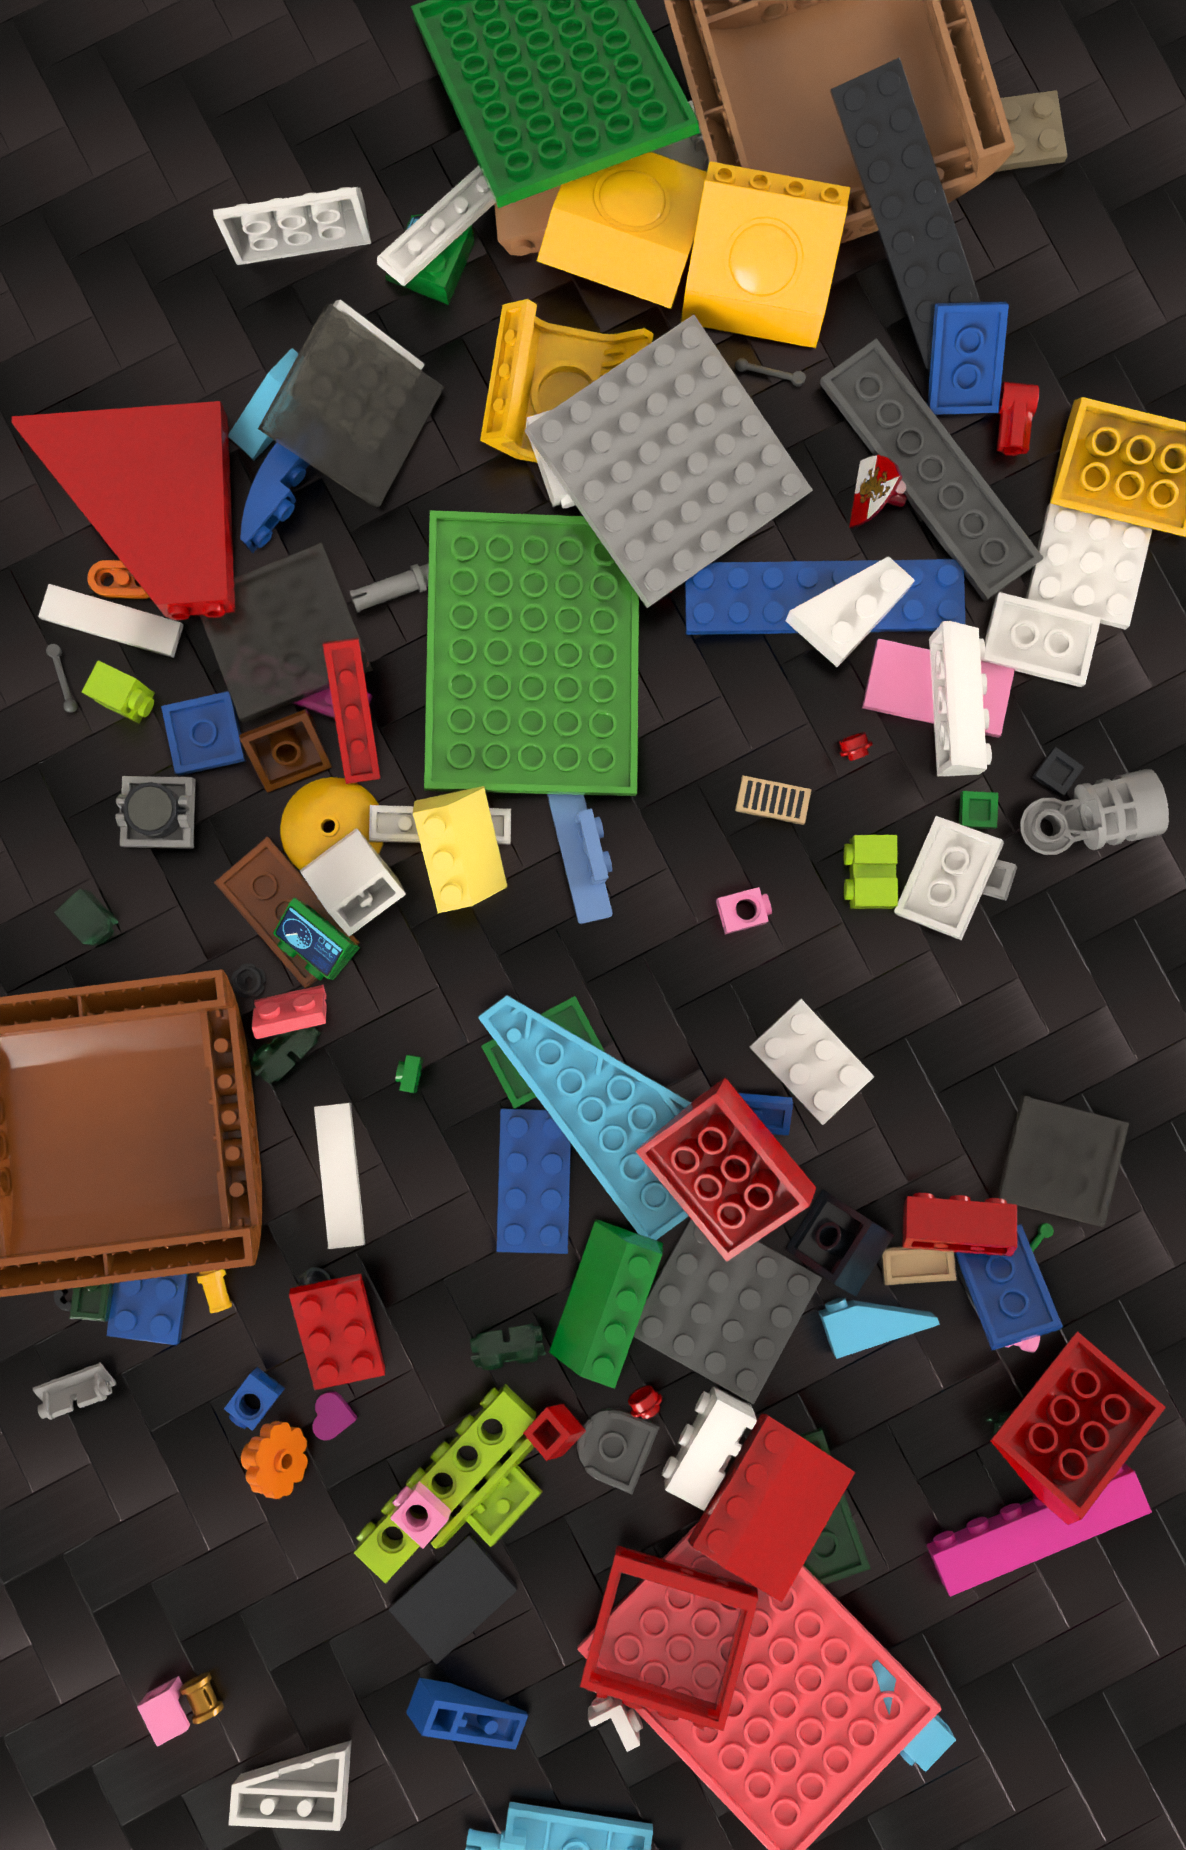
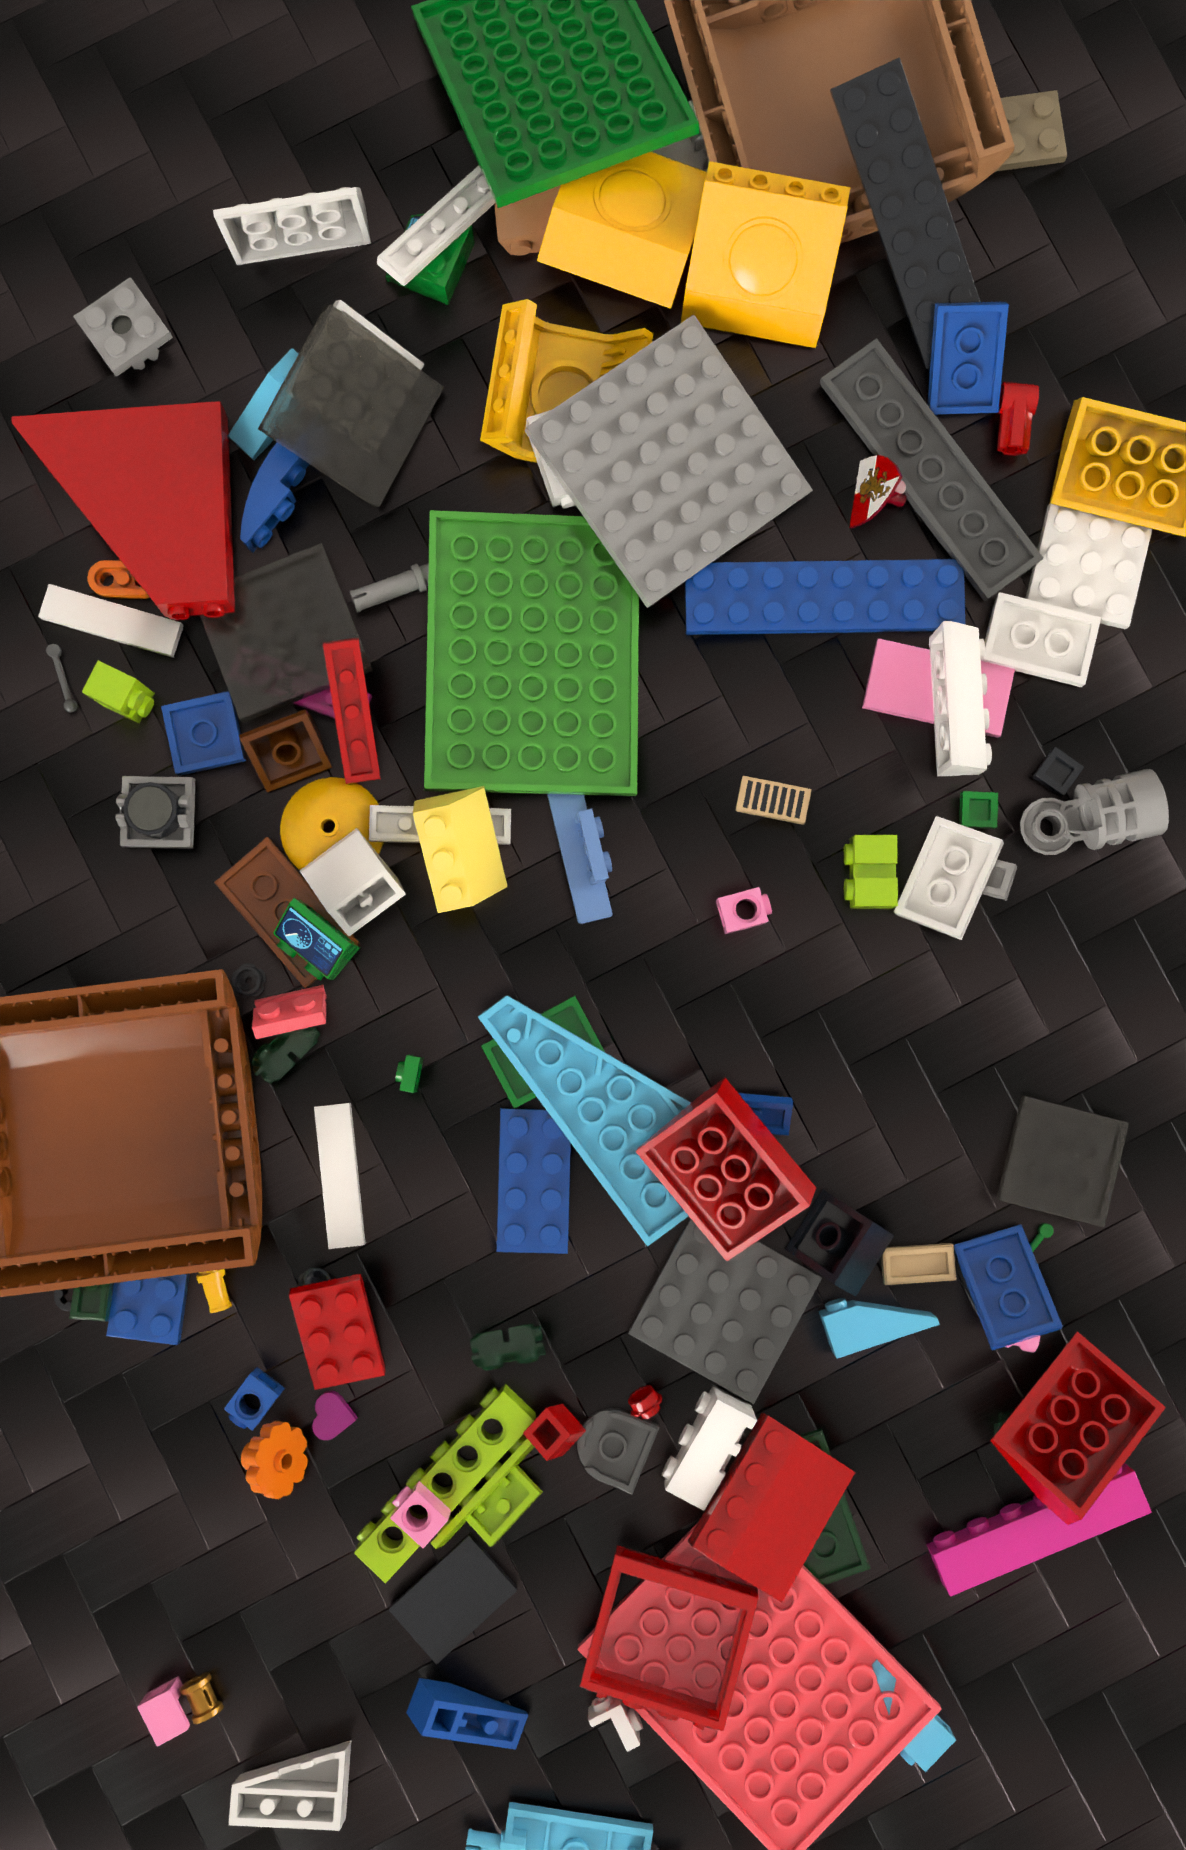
(85, 1386): light grey hinge -> none
(87, 918): clear green brick -> none
(124, 328): none -> light grey piece
(606, 1302): green slope -> none
(797, 378): dark grey hinge -> none
(811, 1061): white plate -> none
(850, 610): white wedge -> none
(855, 746): red plate -> none
(960, 1225): red brick -> none

